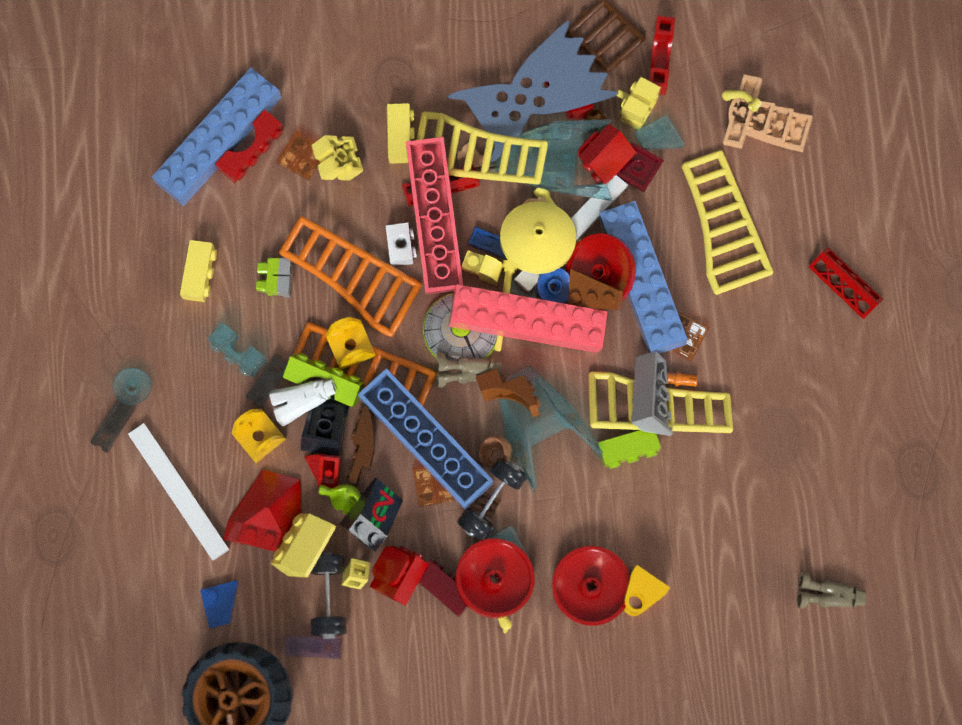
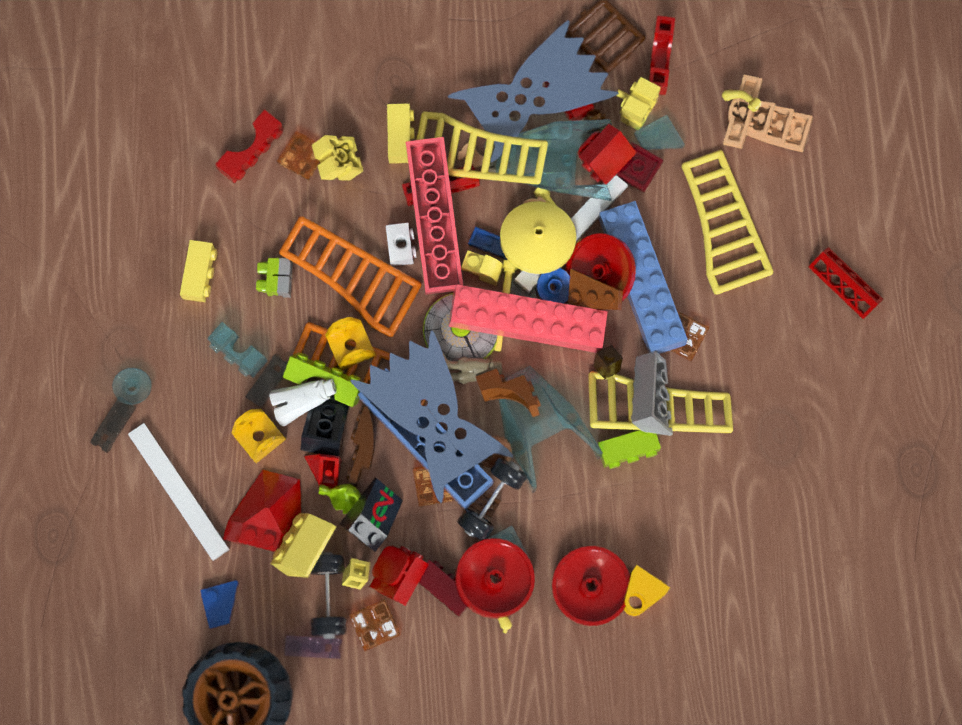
(219, 131): medium blue brick -> none
(374, 625): none -> clear orange tile
(428, 378): none -> sand blue piece
(608, 362): none -> dark brown brick
(682, 379): orange pin -> none
(833, 593): dark tan piece -> none

